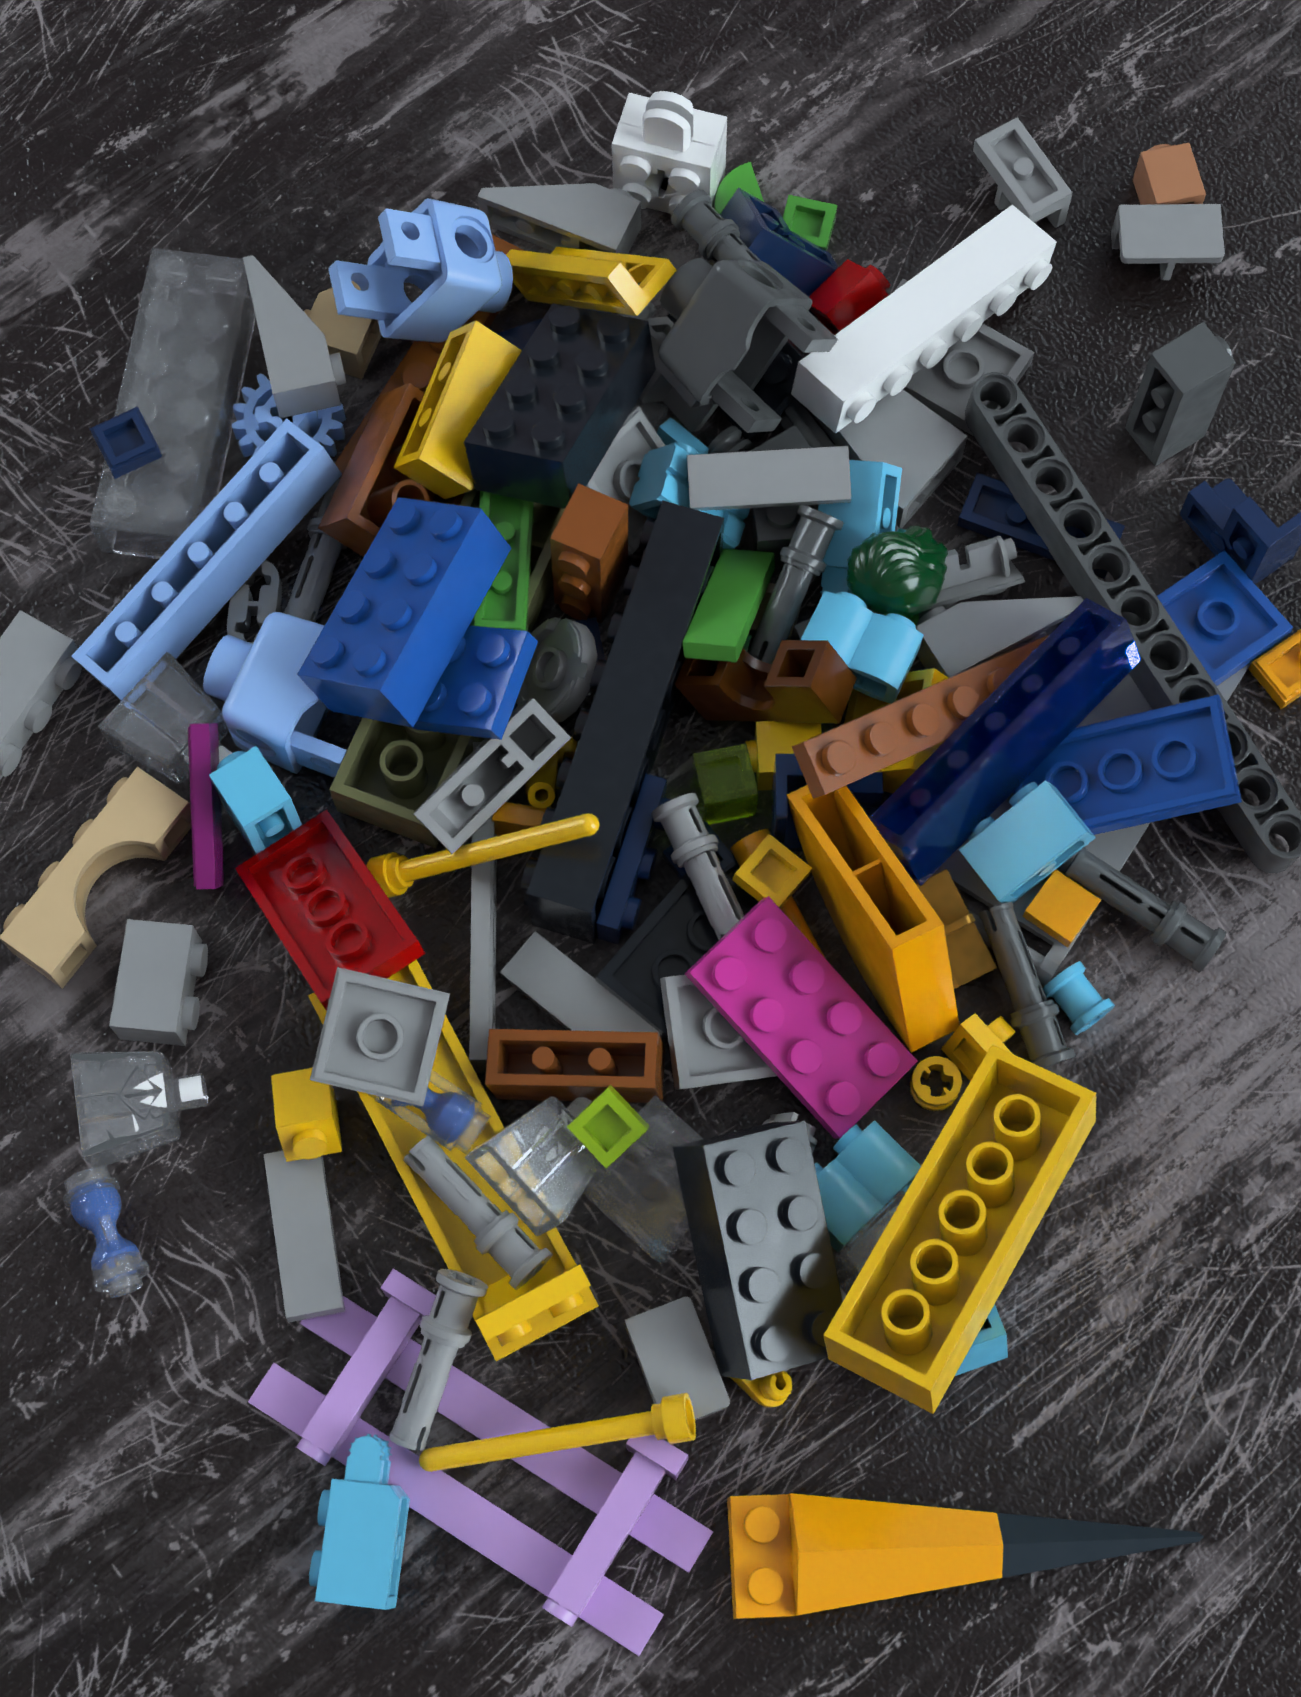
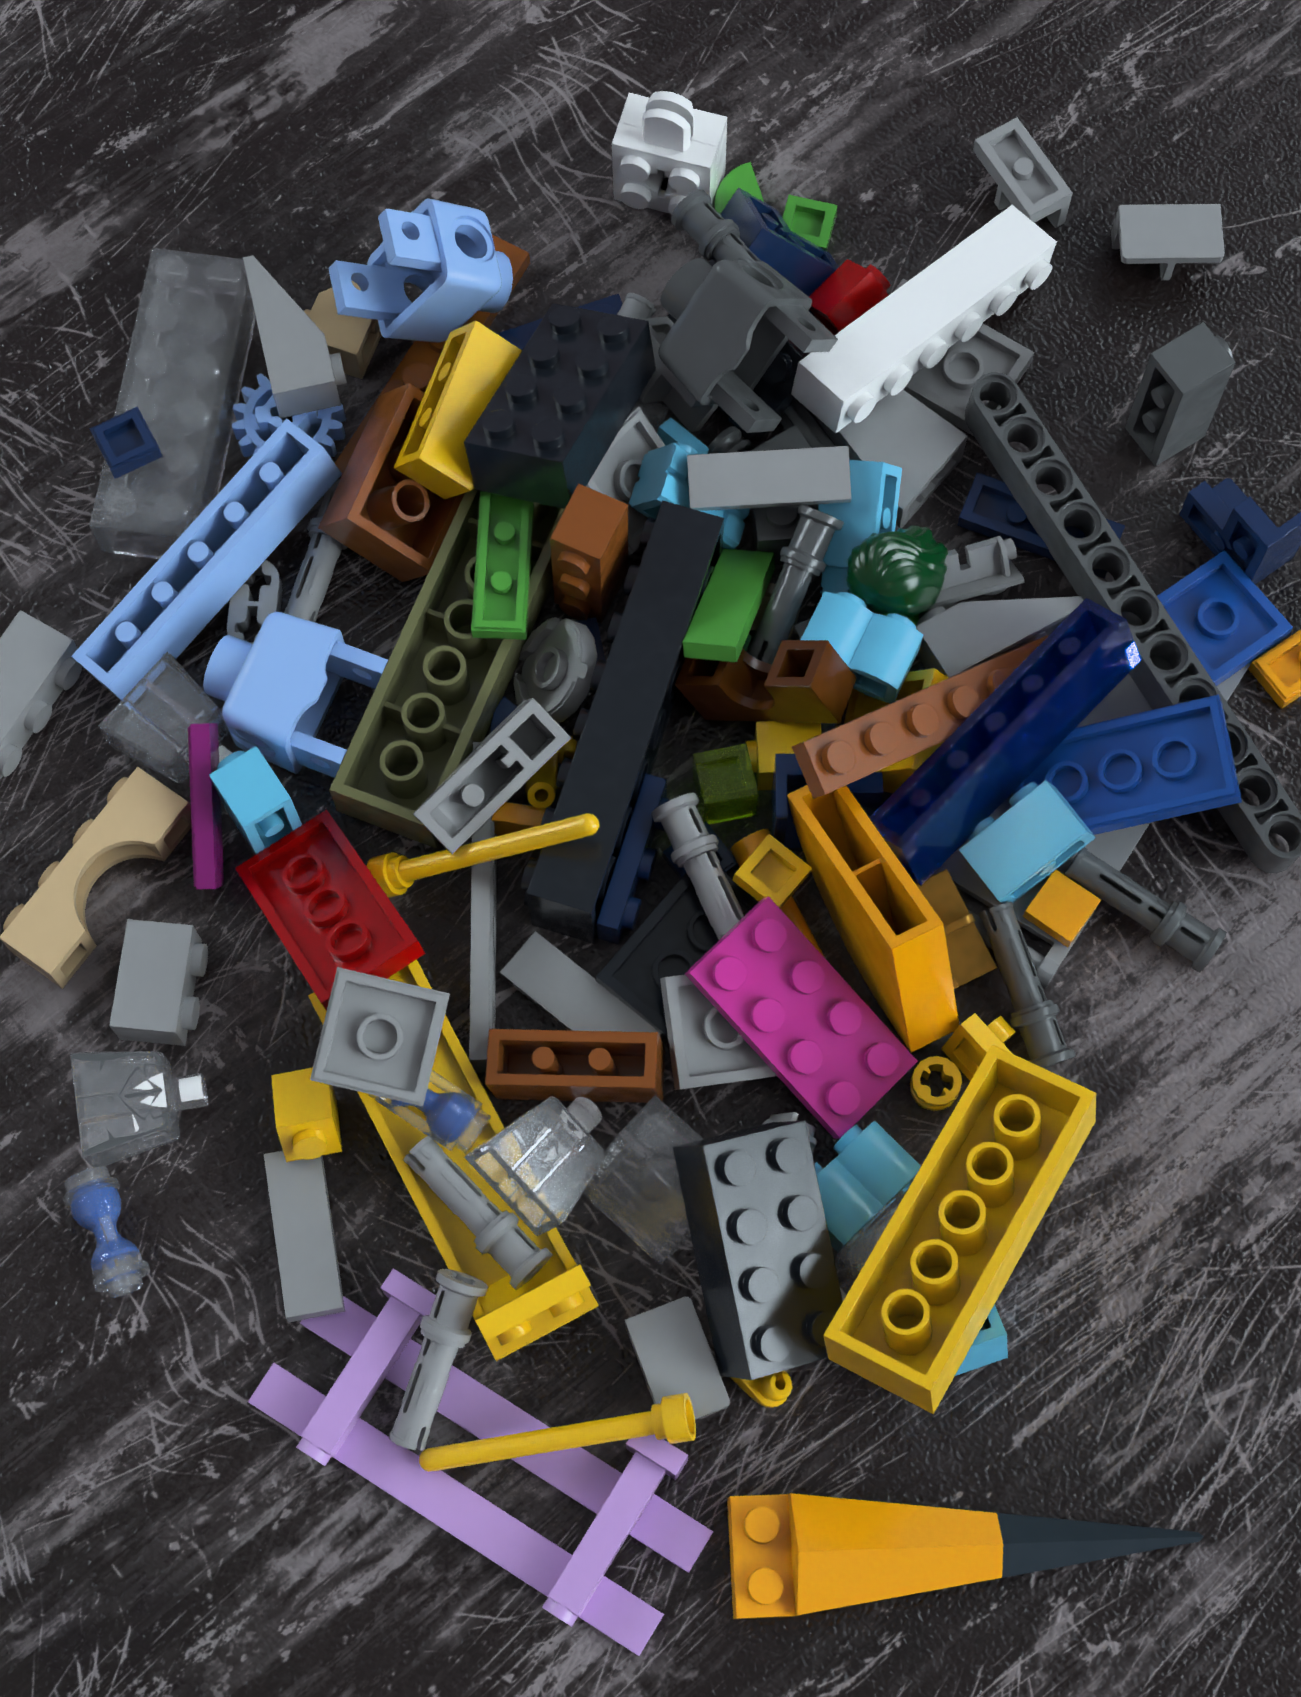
(362, 1531): medium azure hinge -> none
(405, 611): blue brick -> none
(480, 683): blue plate -> none
(565, 215): light grey slope -> none
(590, 278): yellow fence -> none
(608, 1126): lime tile -> none
(1077, 998): medium azure bush -> none
(1168, 176): nougat brick -> none

